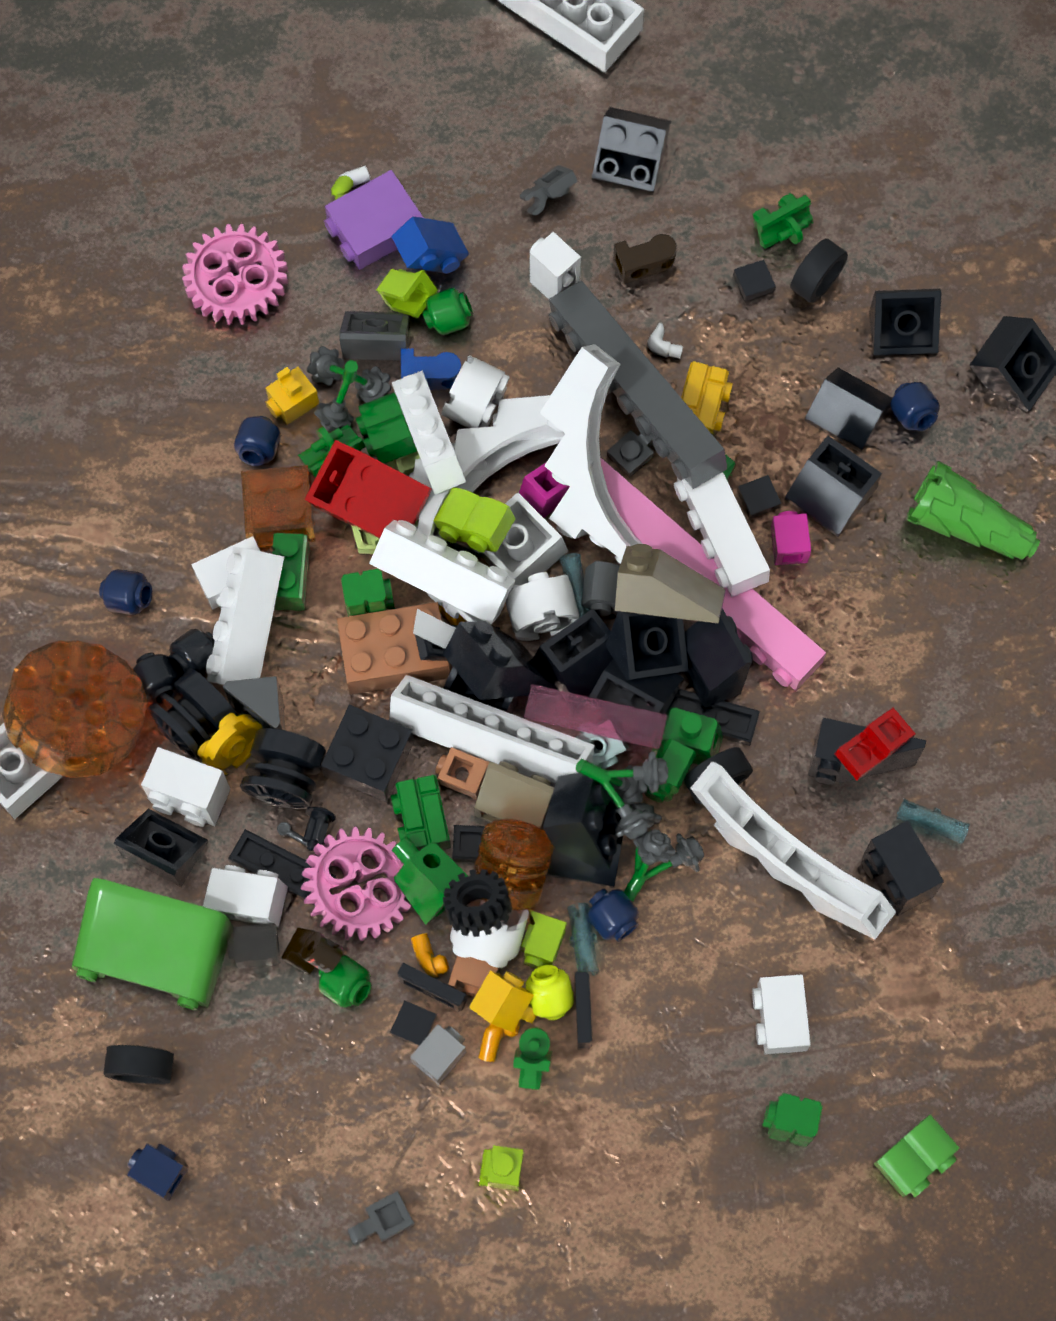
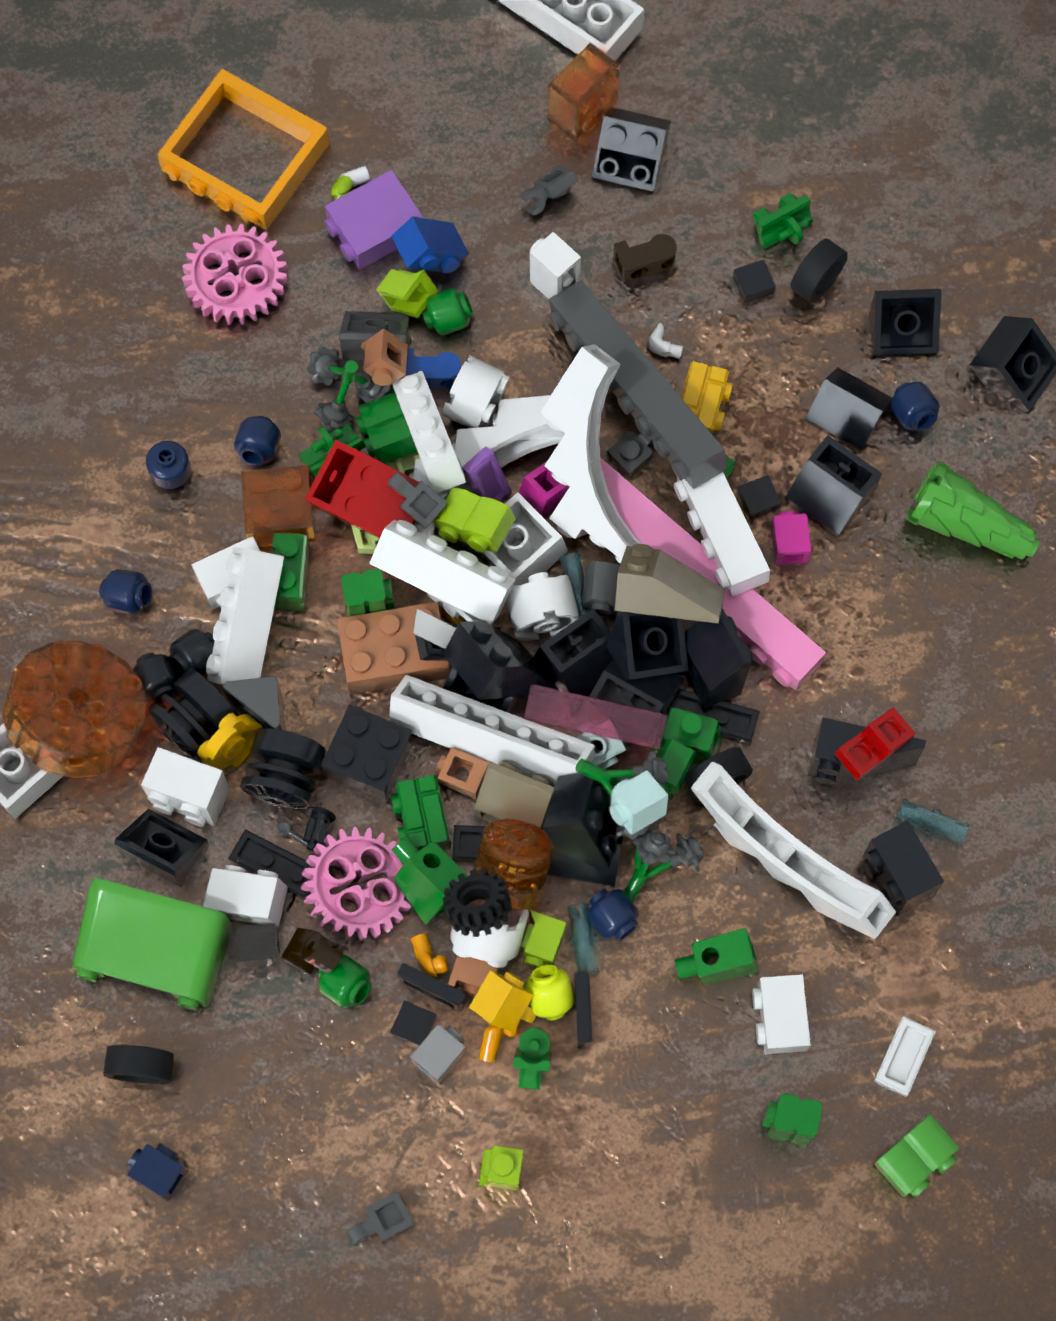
(168, 464): none -> dark blue head
(267, 108): none -> light orange window
(291, 395): yellow brick -> none
(383, 365): none -> nougat brick
(420, 501): none -> dark grey plate
(487, 476): none -> medium lavender tile
(583, 91): none -> clear orange brick
(638, 802): none -> light aqua brick
(734, 953): none -> green torso
(904, 1056): none -> white tile

